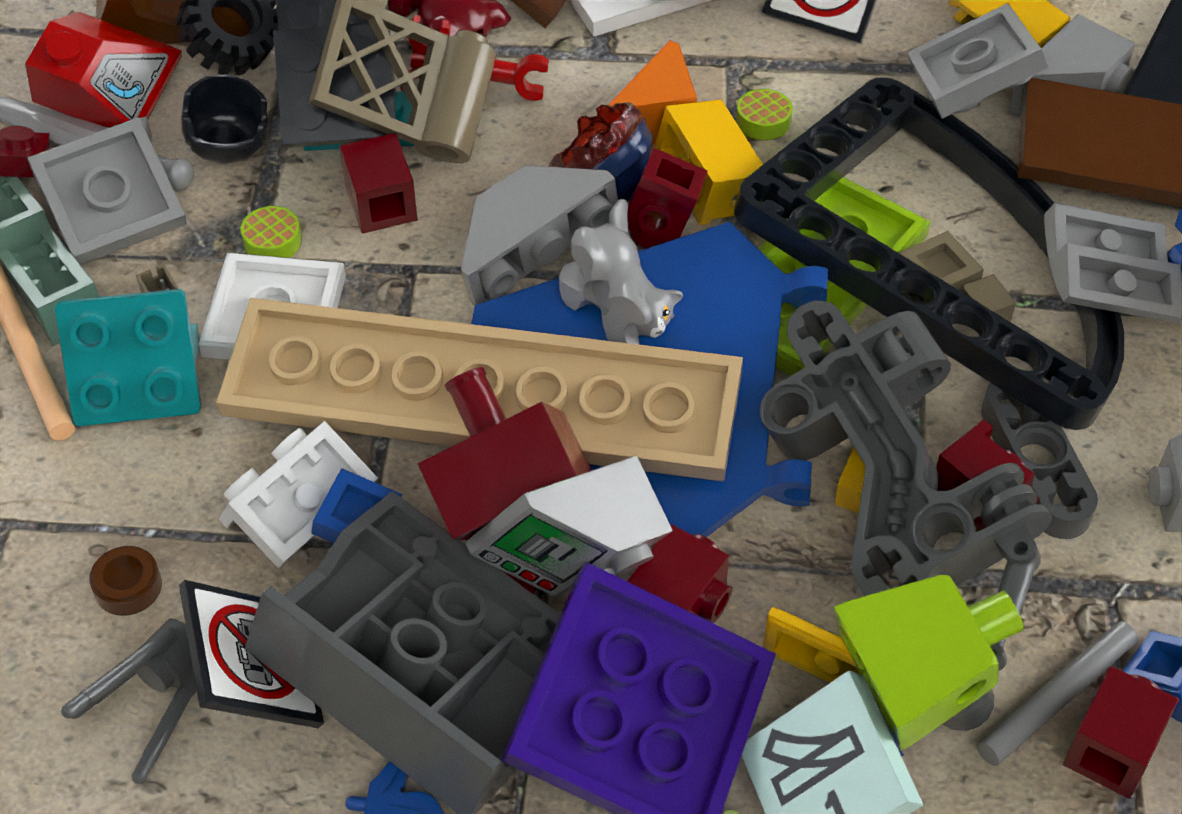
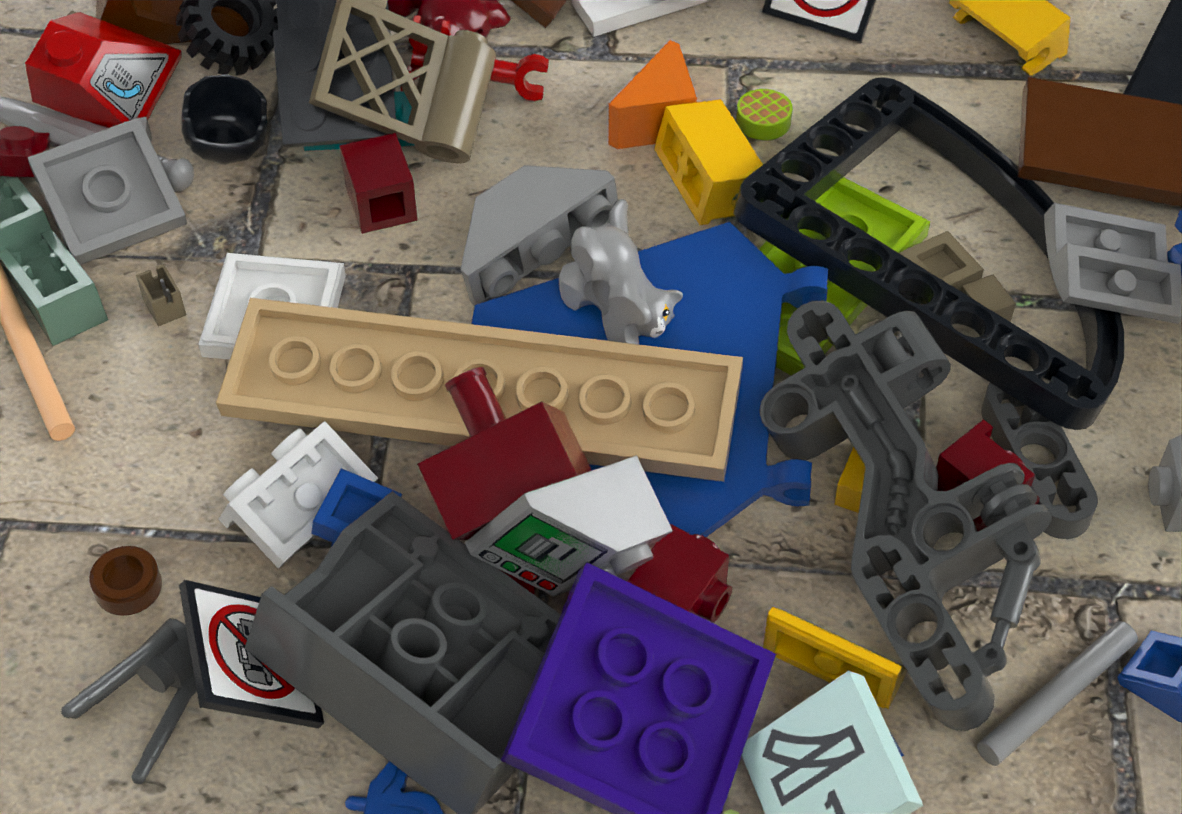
(129, 357): teal bracket -> none
(271, 232): lime tile -> none
(611, 142): clear red hair -> none
(663, 199): dark red brick -> none
(925, 650): lime torso -> none
(977, 61): light grey plate -> none
(1084, 57): light grey slope -> none
(1120, 731): dark red brick -> none

